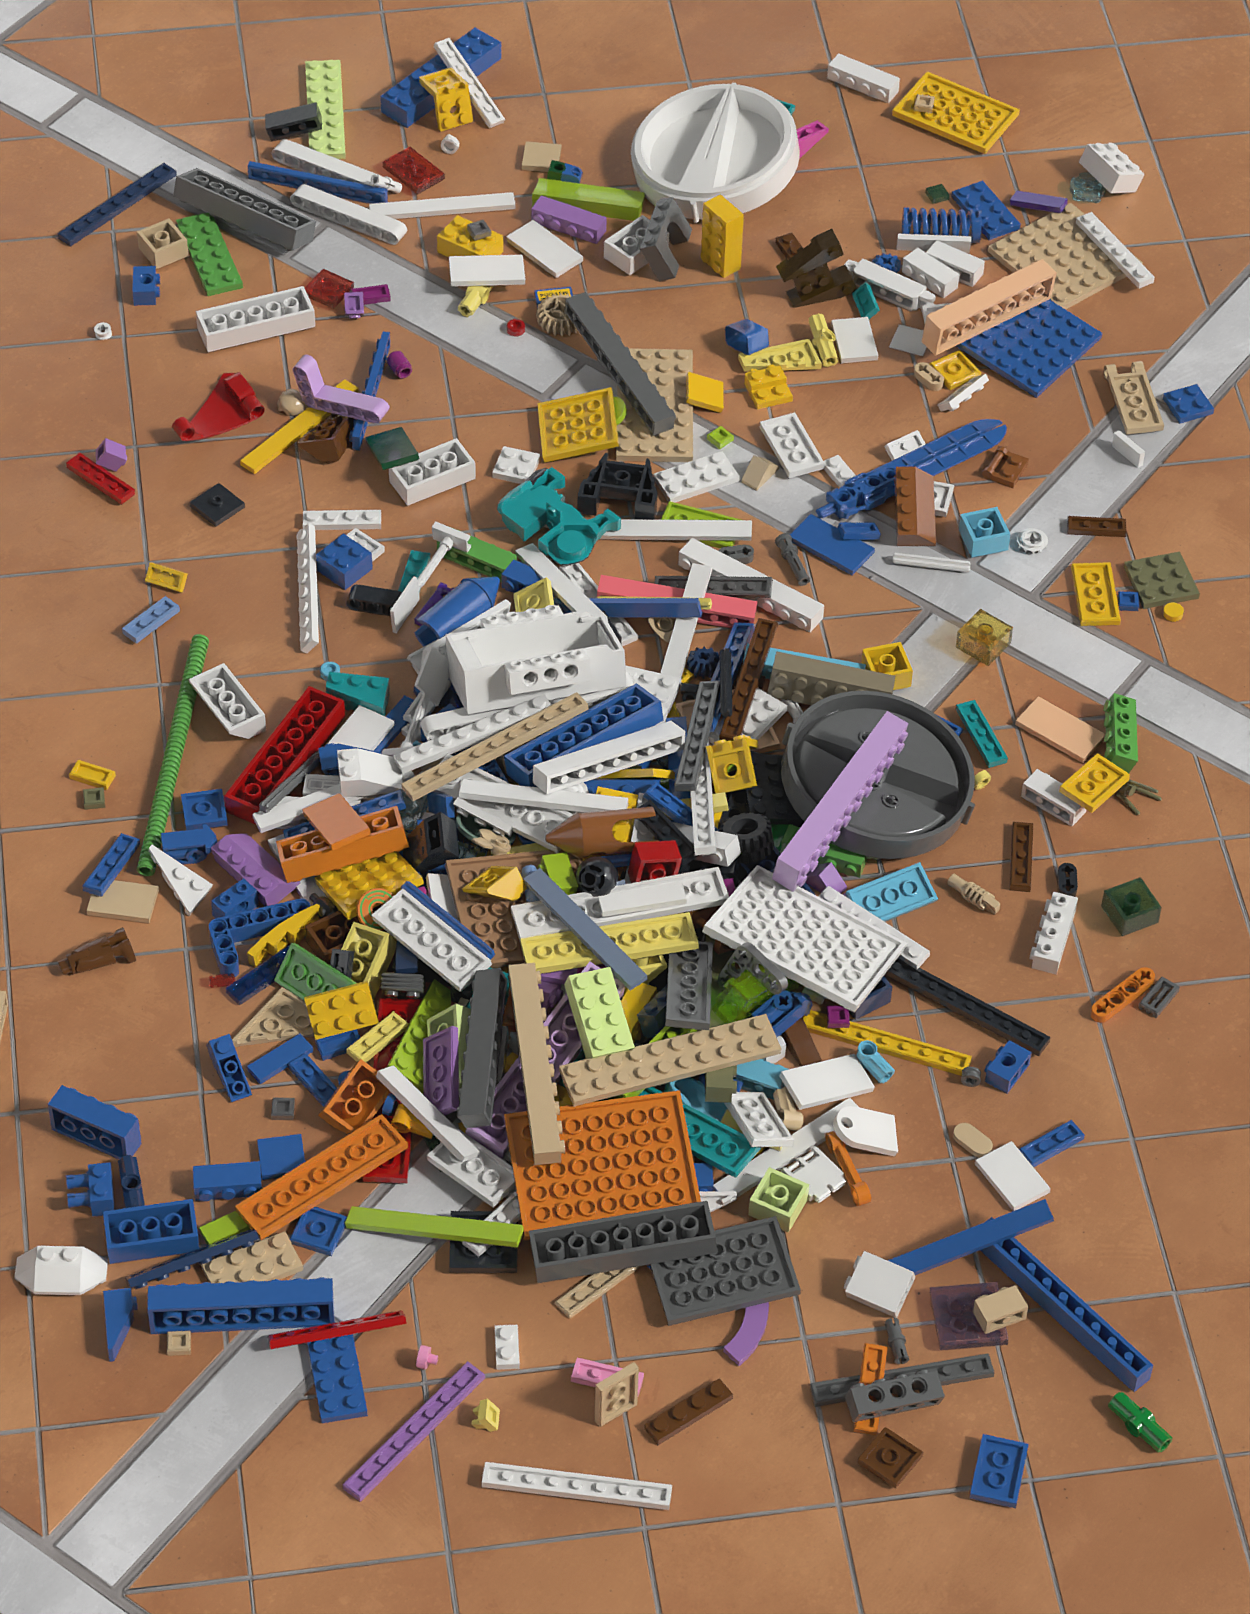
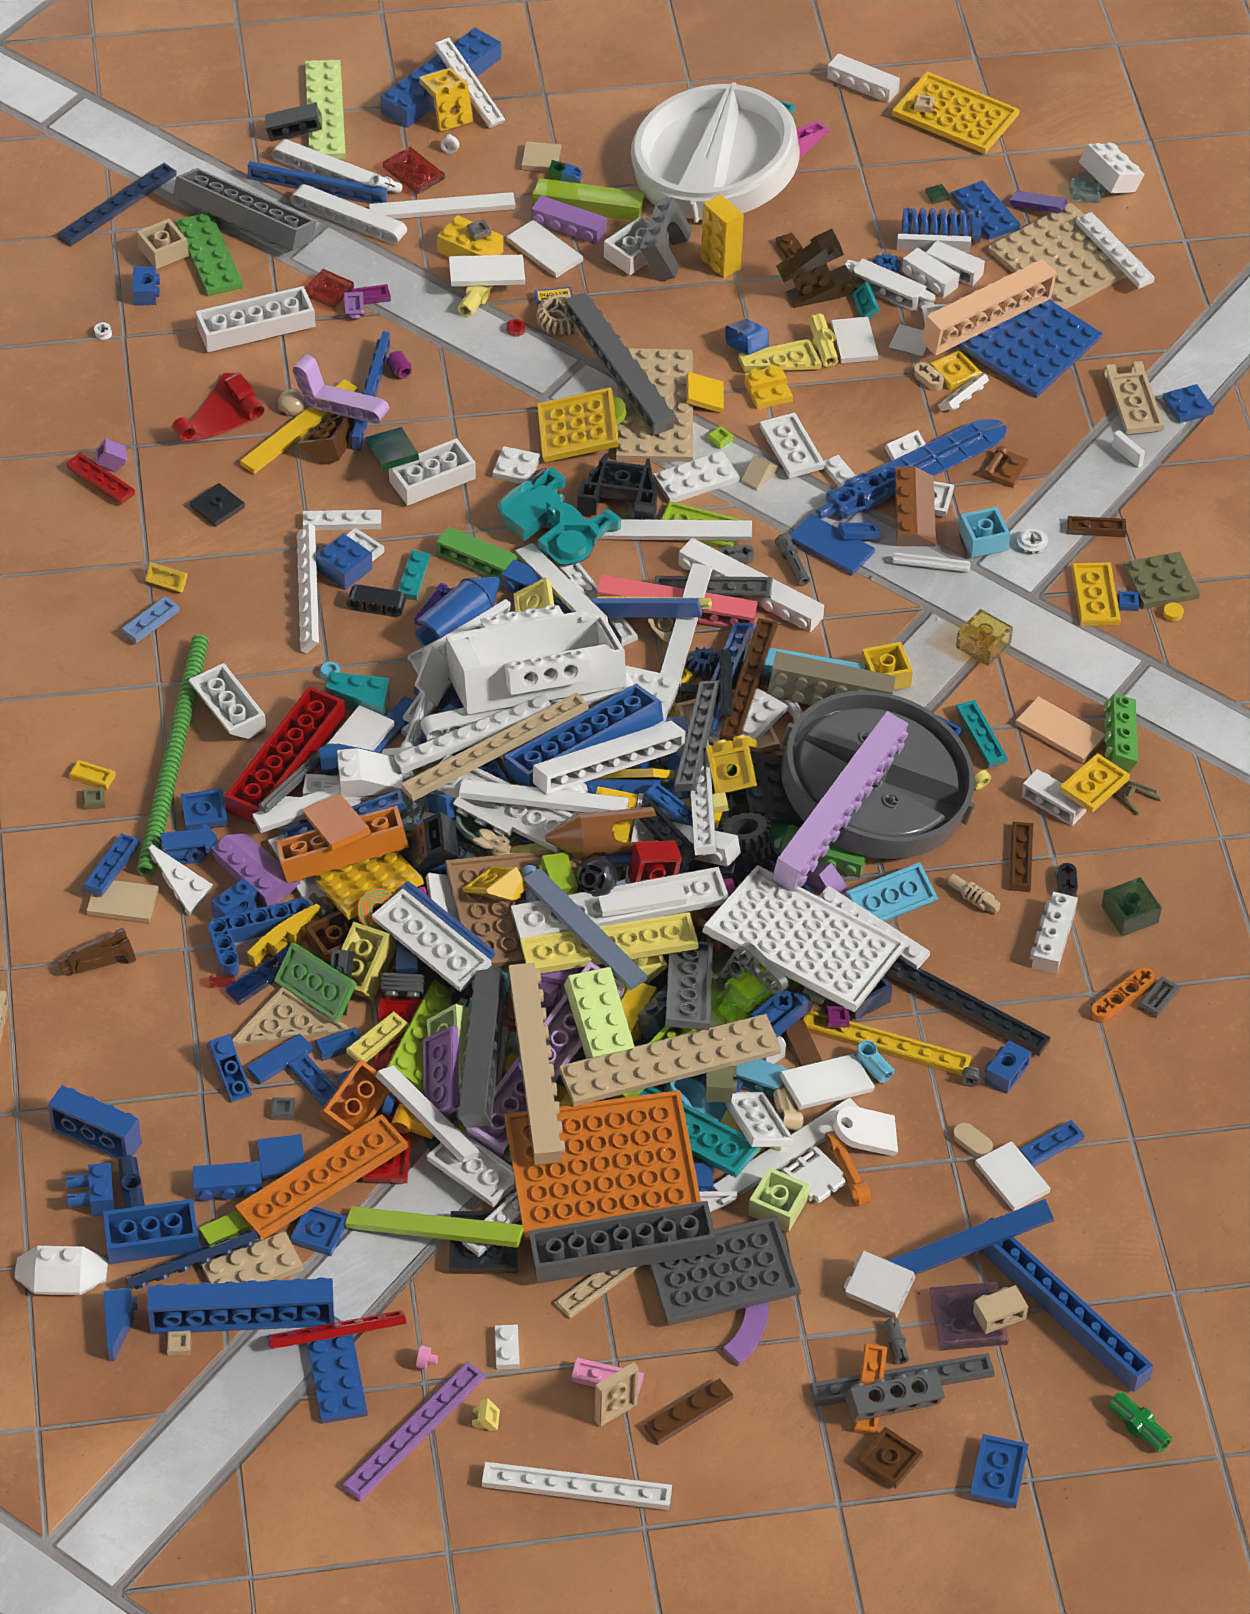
(341, 1010): yellow plate -> none
(410, 596): white piece -> none

